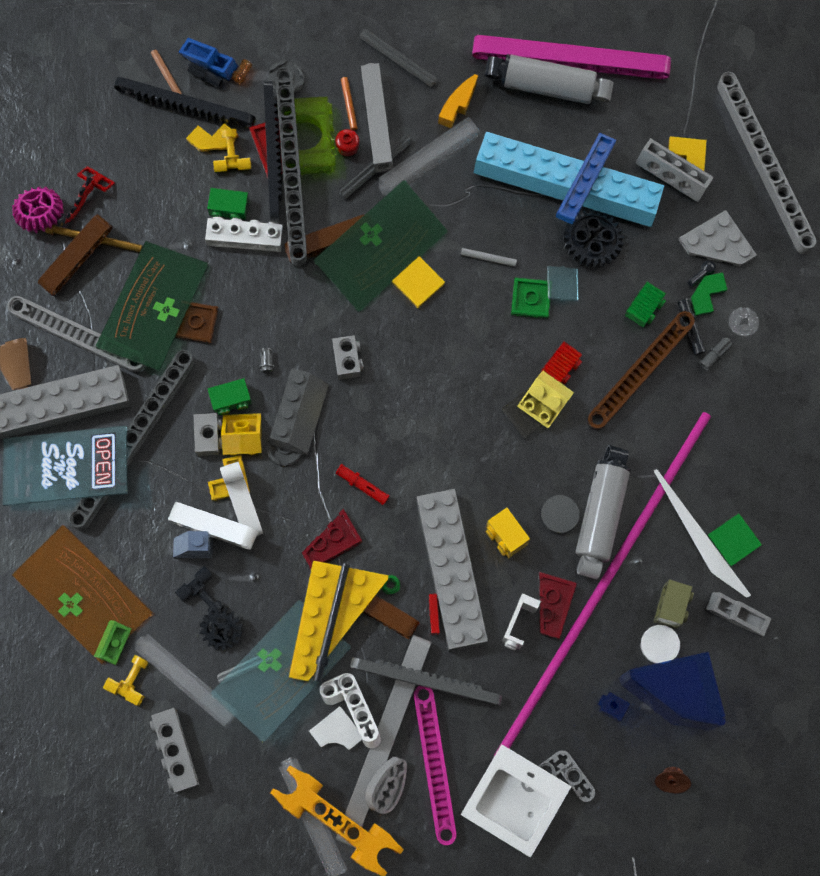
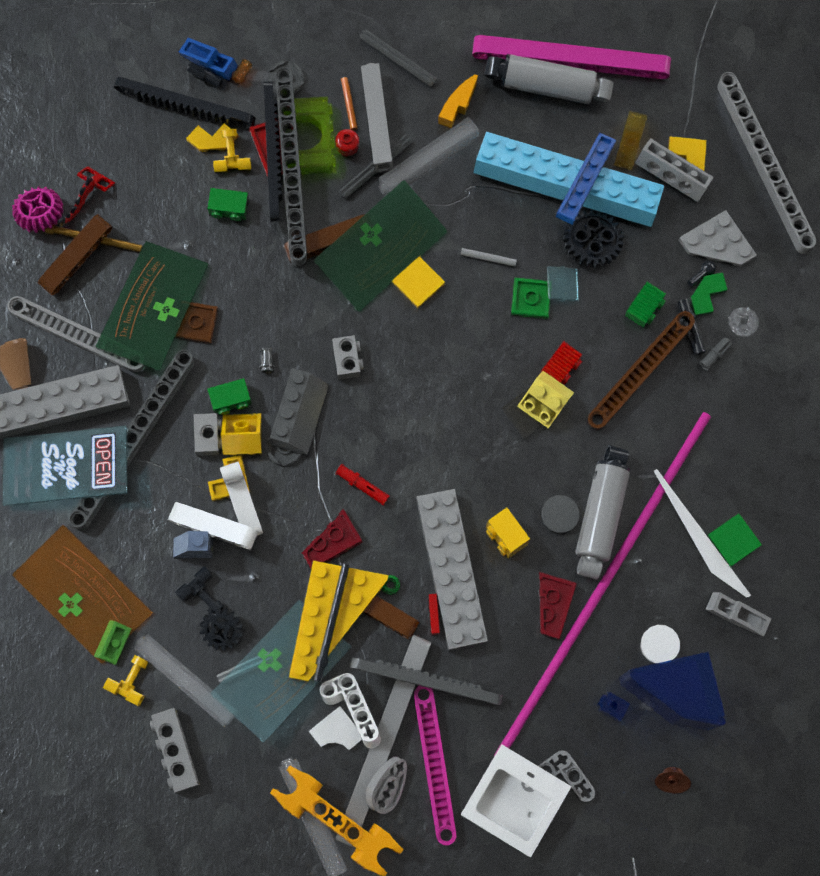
(163, 68): nougat bar -> none
(244, 234): white brick -> none
(527, 603): white panel -> none
(630, 139): none -> clear yellow slope
(673, 604): olive brick -> none

